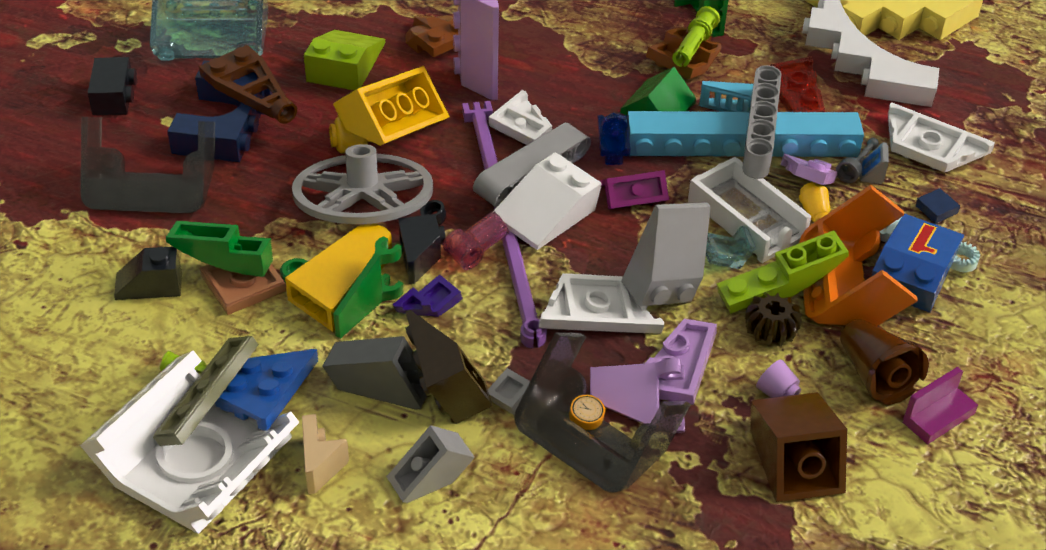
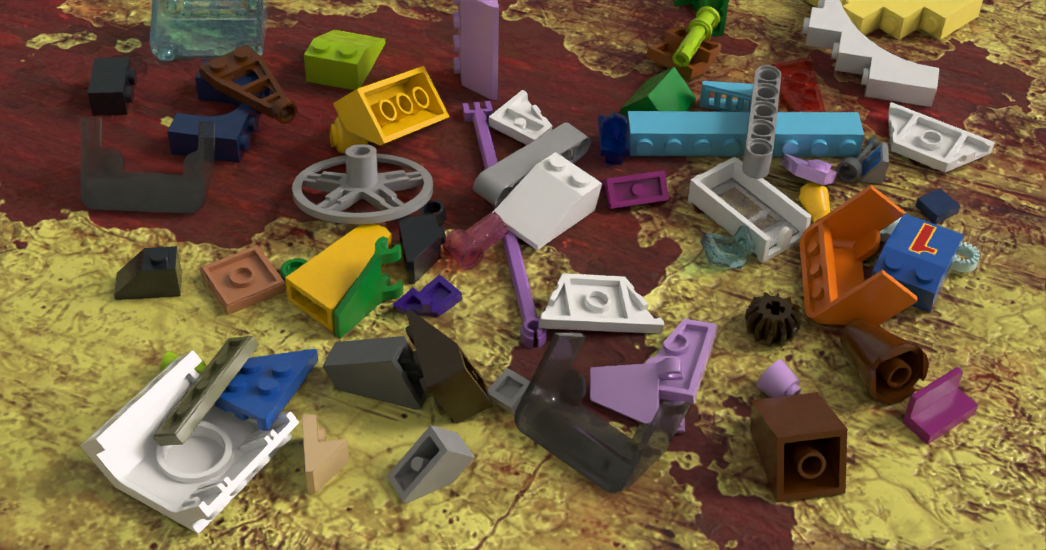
(222, 247): green slope -> none
(431, 34): dark orange plate -> none
(587, 412): tile -> none
(669, 255): light grey slope -> none
(788, 275): lime slope -> none

